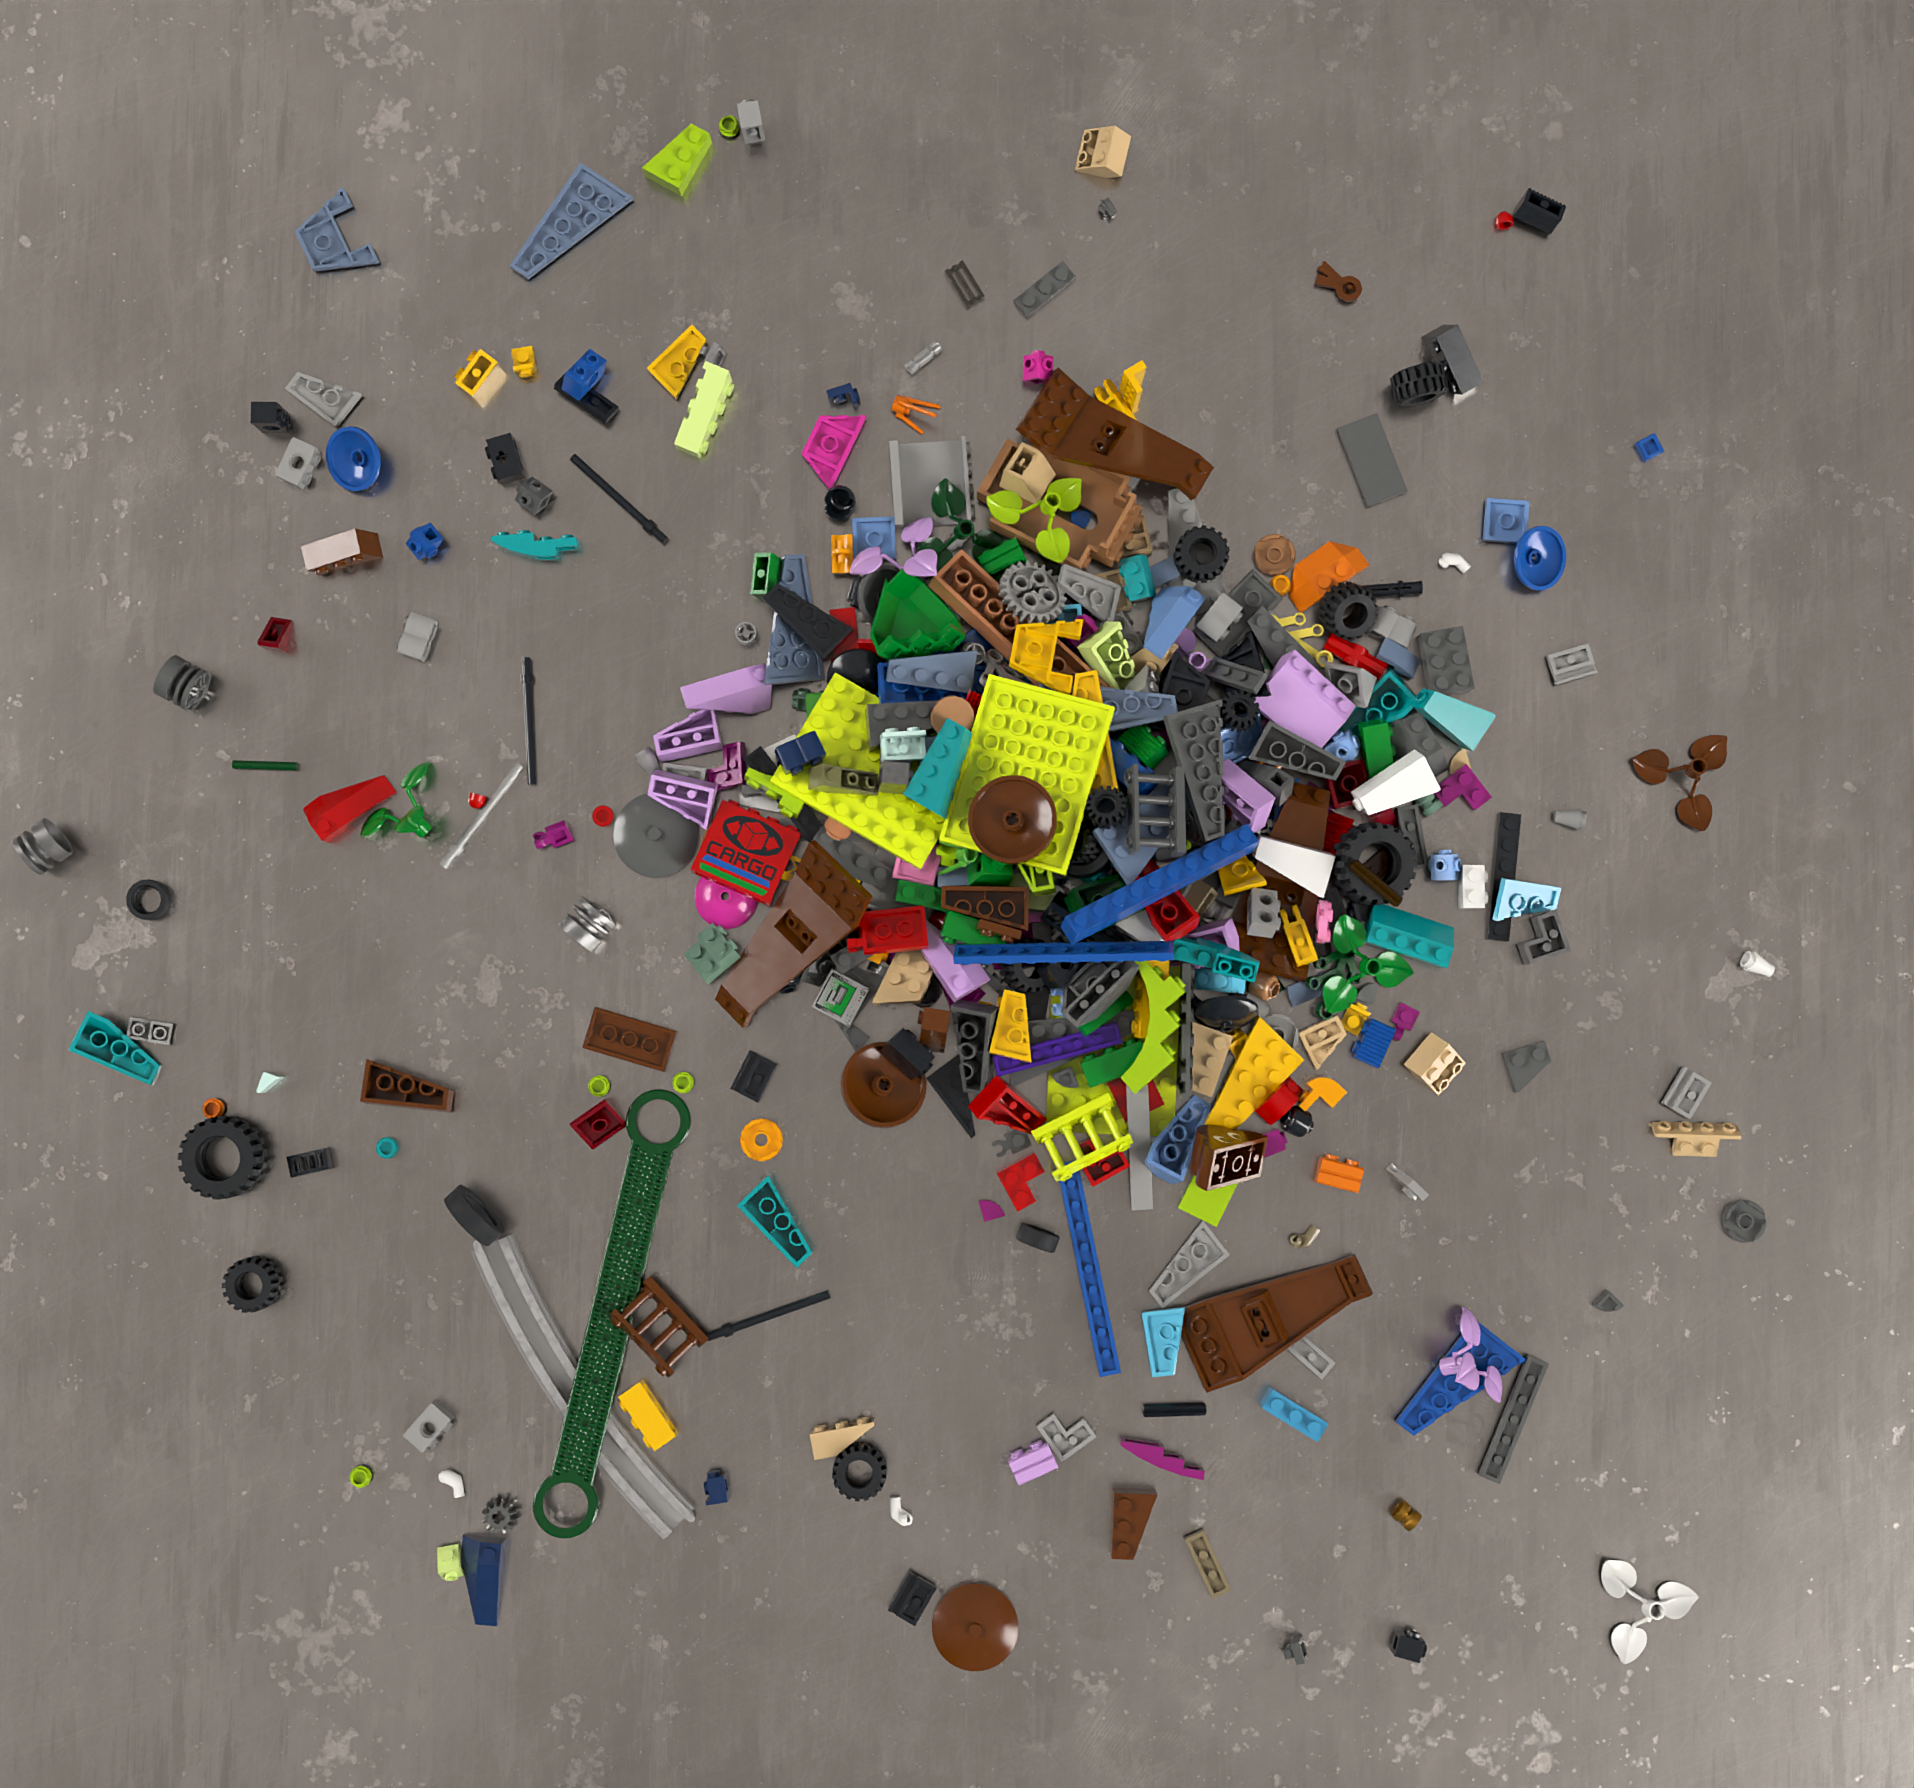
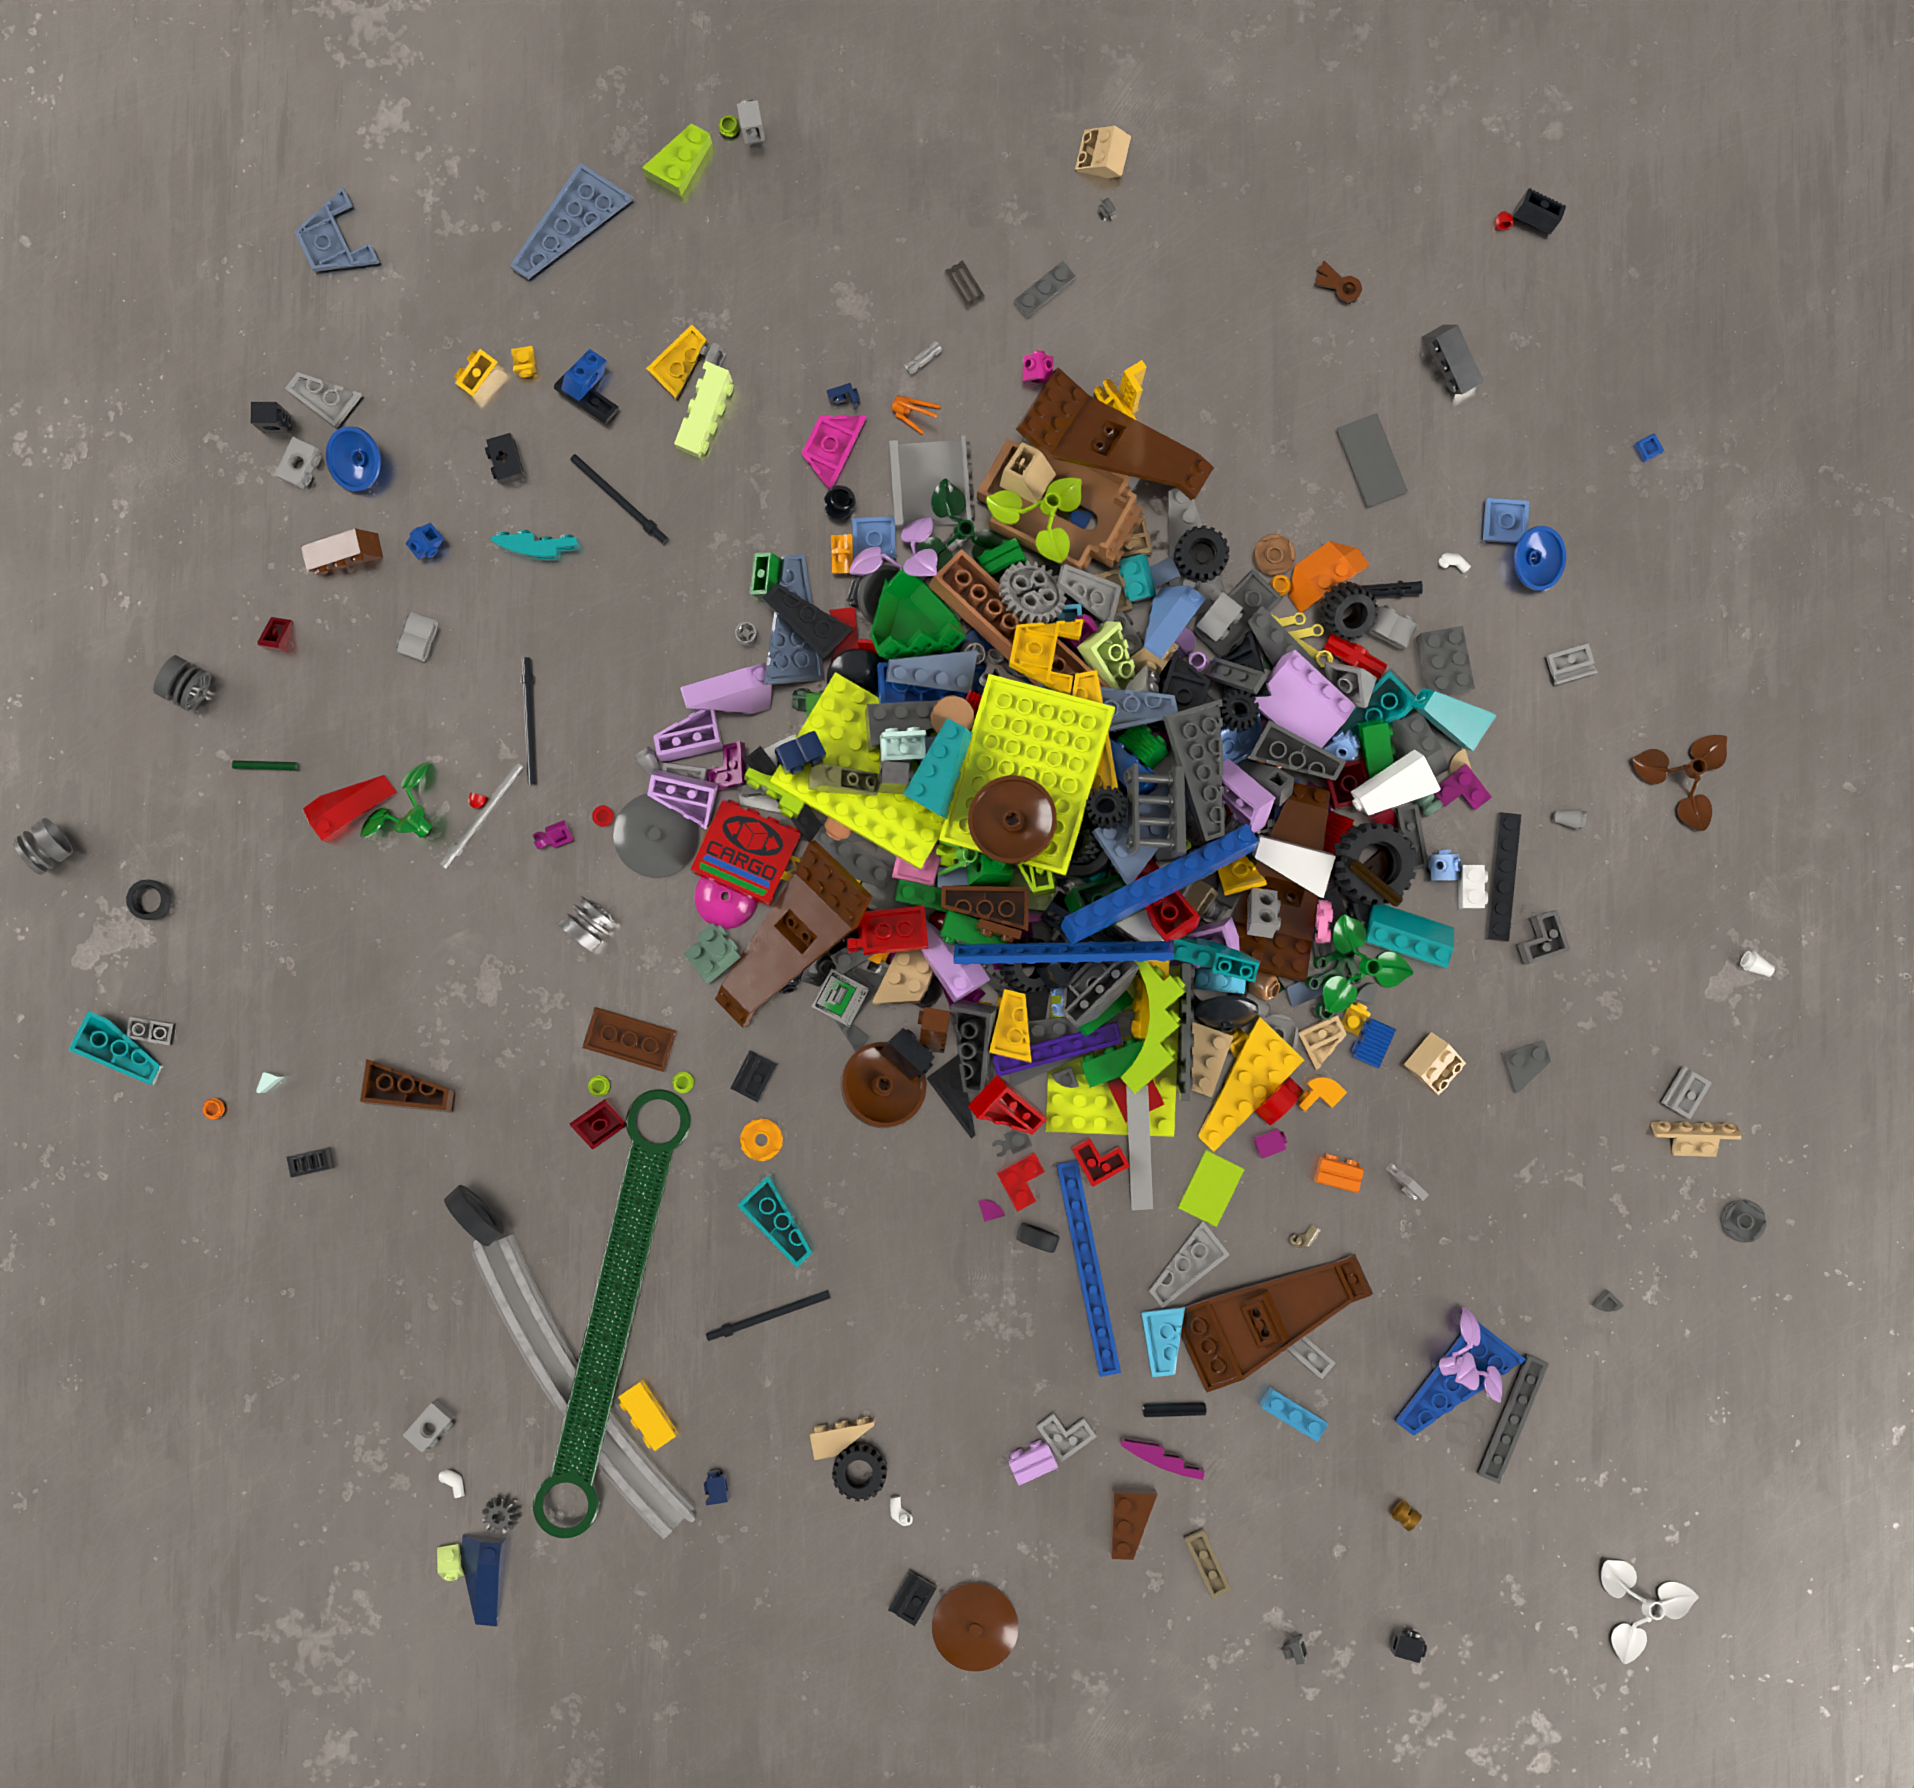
(196, 1167): black tyre -> none
(236, 1291): black tyre -> none
(360, 1476): lime plate -> none
(387, 1147): teal tile -> none
(533, 495): dark grey brick -> none
(679, 1321): reddish brown fence -> none
(1083, 1116): neon yellow fence -> none
(1173, 1148): medium blue wedge -> none
(1226, 1156): reddish brown brick -> none
(1297, 1122): black head -> none
(1298, 938): yellow hinge -> none
(1399, 657): sand blue slope -> none
(1404, 1018): magenta plate -> none
(1419, 384): black tyre -> none
(1524, 897): wing -> none

